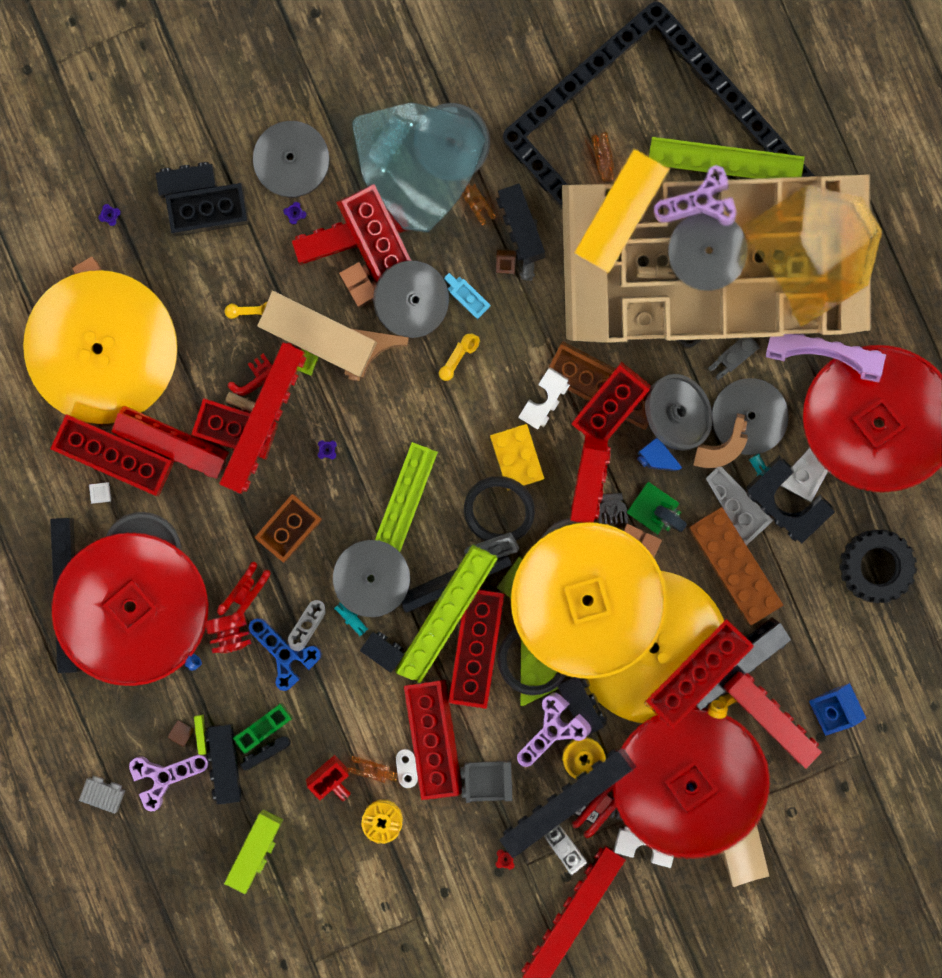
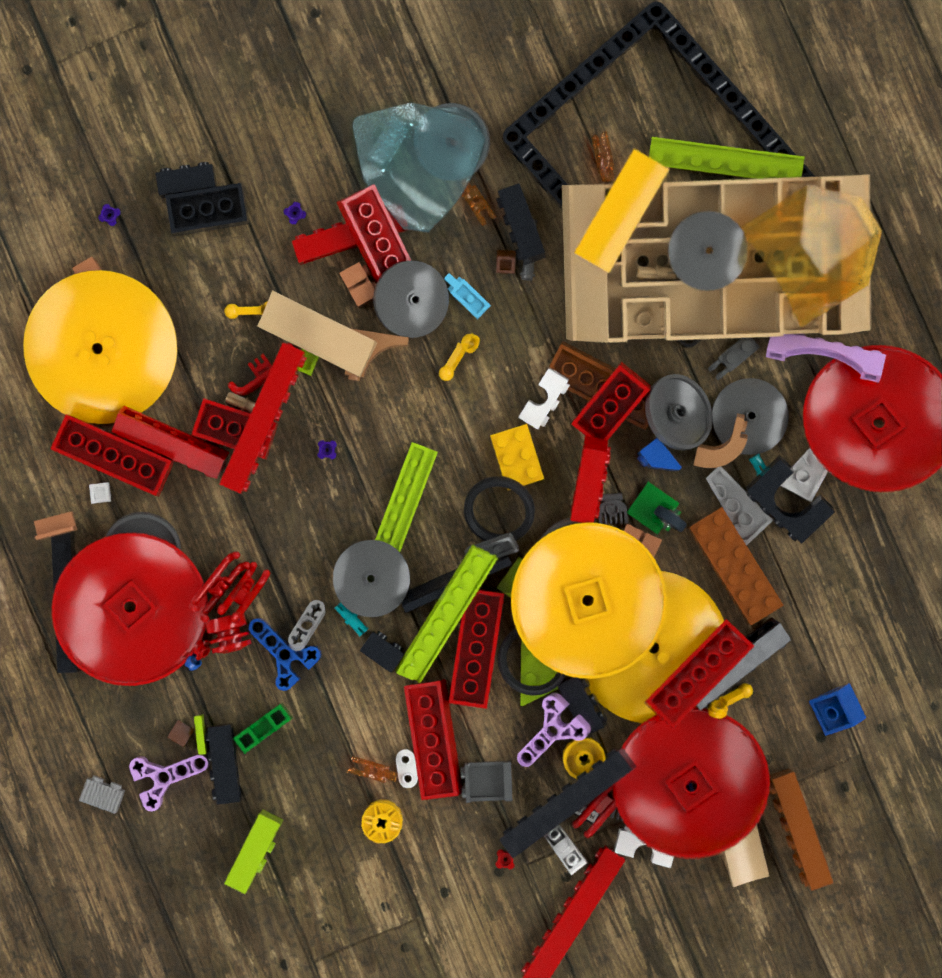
(55, 525): none -> nougat panel
(201, 649): none -> red plate
(217, 585): none -> red piece
(266, 753): black hinge -> none
(288, 528): dark orange brick -> none
(294, 176): dark grey dish -> none
(329, 779): red brick -> none
(711, 208): lavender beam -> none
(769, 716): brick -> none
(800, 830): none -> dark orange brick
(903, 561): black tyre -> none

